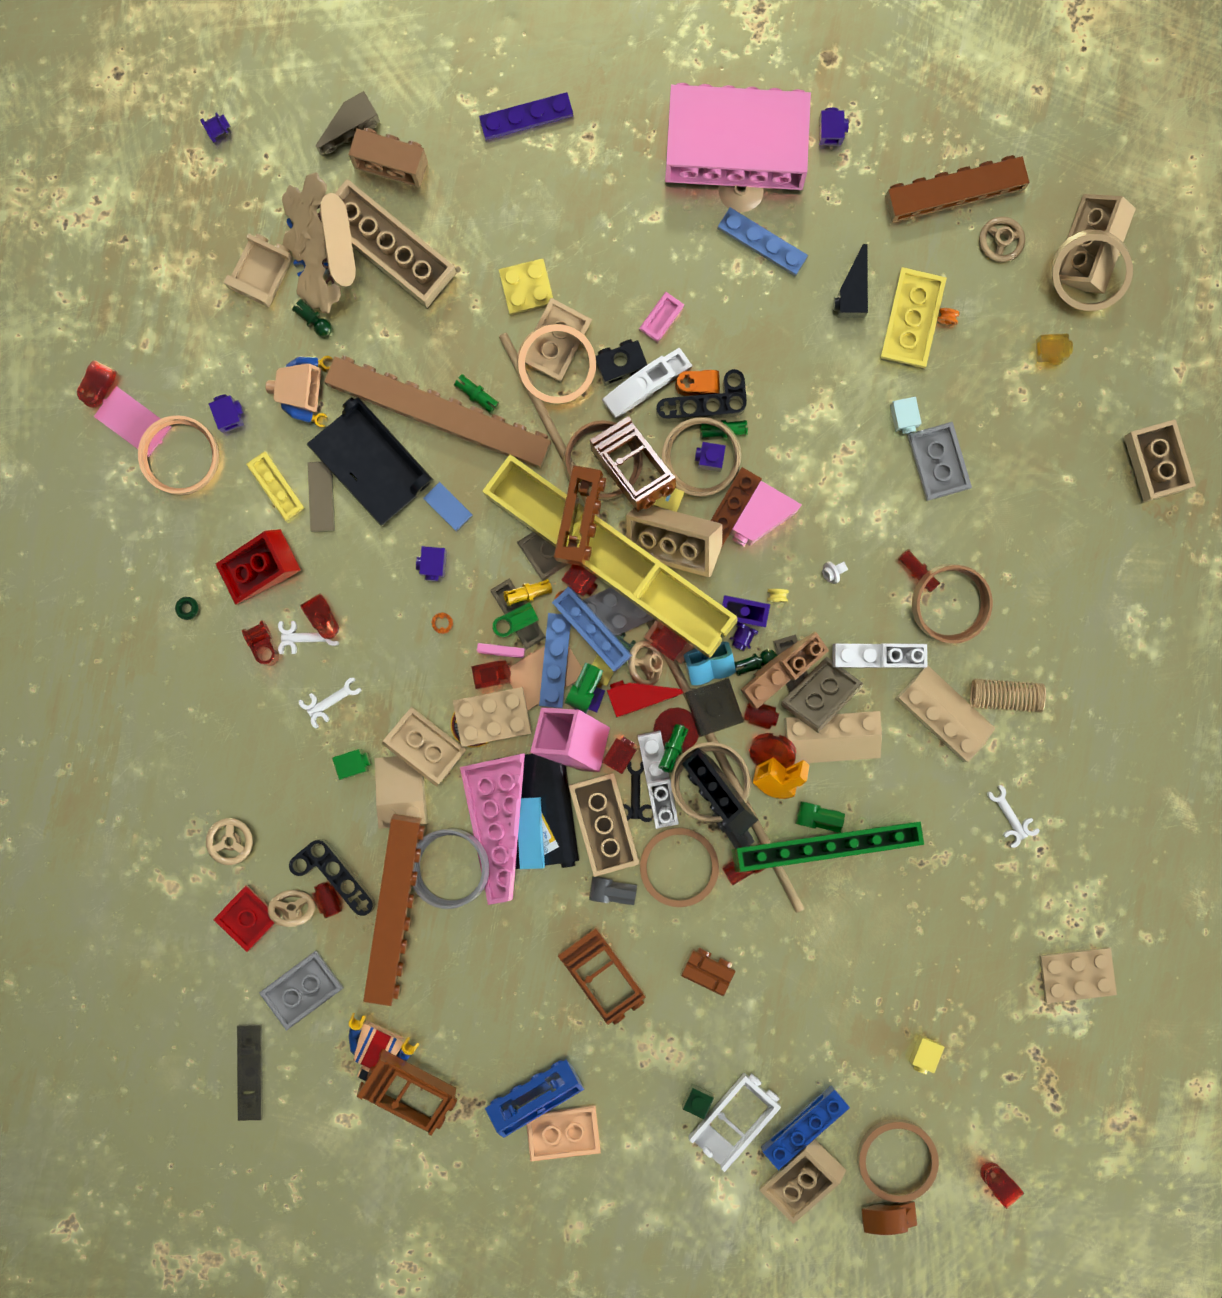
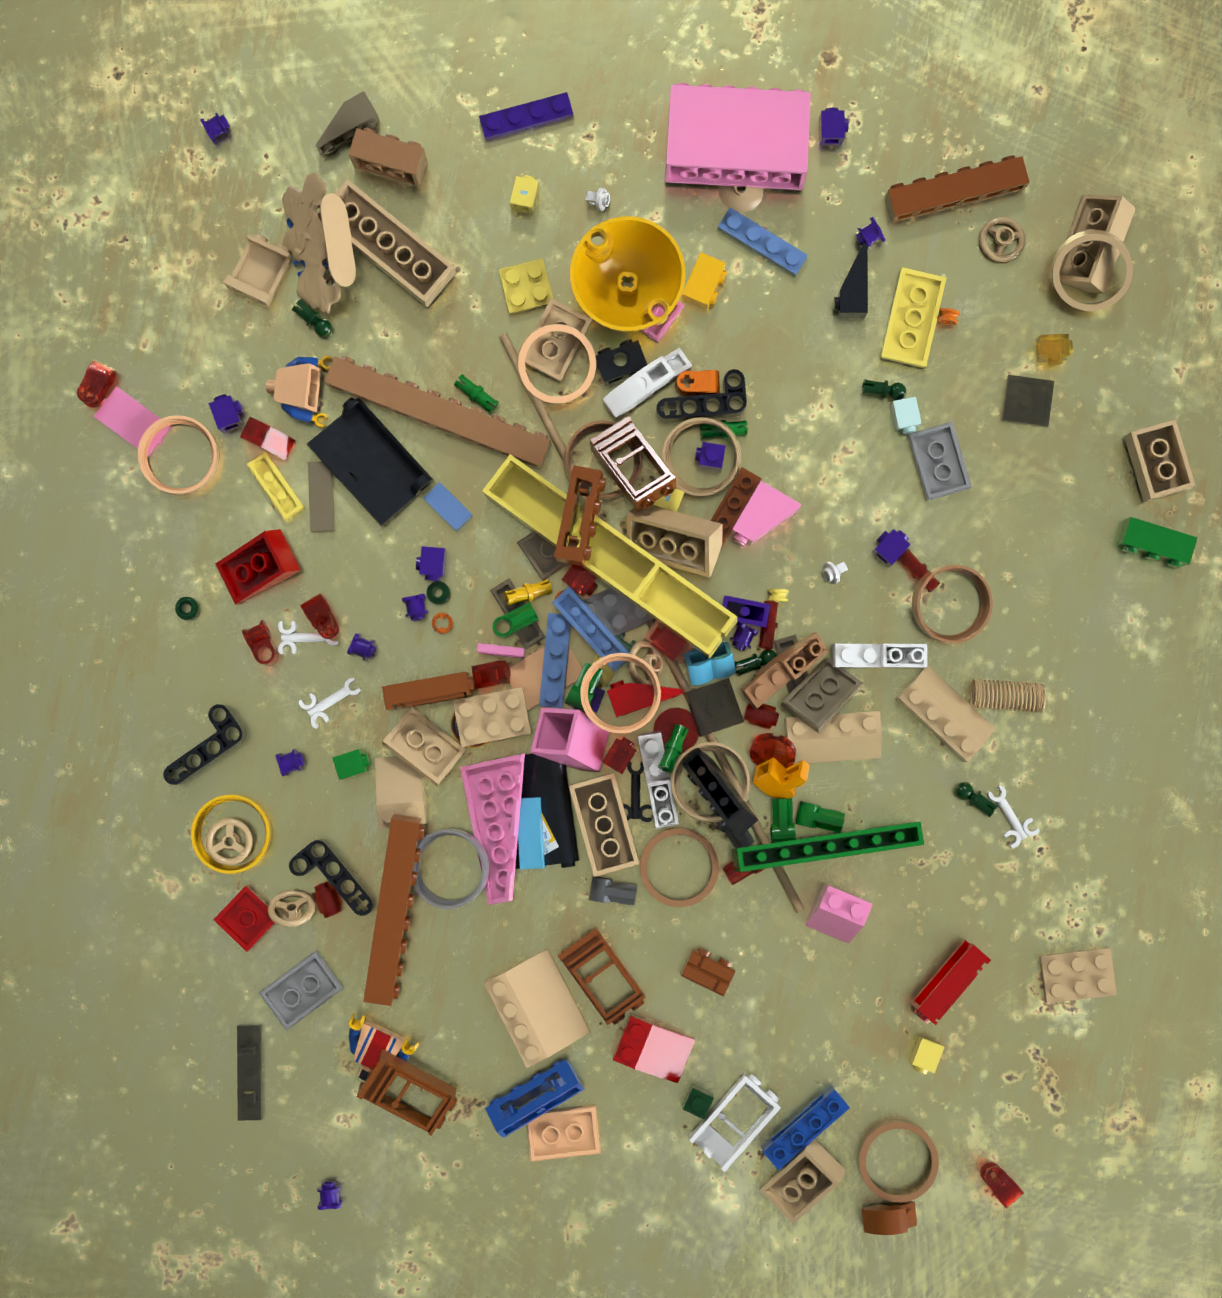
(197, 841): none -> yellow piece
(203, 749): none -> black beam
(267, 438): none -> clear red slope
(290, 762): none -> dark purple brick
(329, 1196): none -> dark purple brick
(362, 647): none -> dark purple brick
(415, 607): none -> dark purple brick
(428, 691): none -> dark orange door
(445, 592): none -> dark green plate
(524, 194): none -> light yellow brick
(536, 1007): none -> tan slope
(599, 199): none -> white plate
(620, 657): none -> light nougat piece
(635, 253): none -> yellow piece
(653, 1048): none -> slope
(704, 280): none -> yellow brick
(768, 632): none -> clear red pin
(782, 821): none -> green piece
(838, 913): none -> bright pink slope
(870, 233): none -> dark purple brick
(891, 546): none -> dark purple brick
(896, 390): none -> dark green pin
(949, 983): none -> red door
(965, 792): none -> dark green pin
(1027, 401): none -> clear smoke tile
(1157, 542): none -> green brick

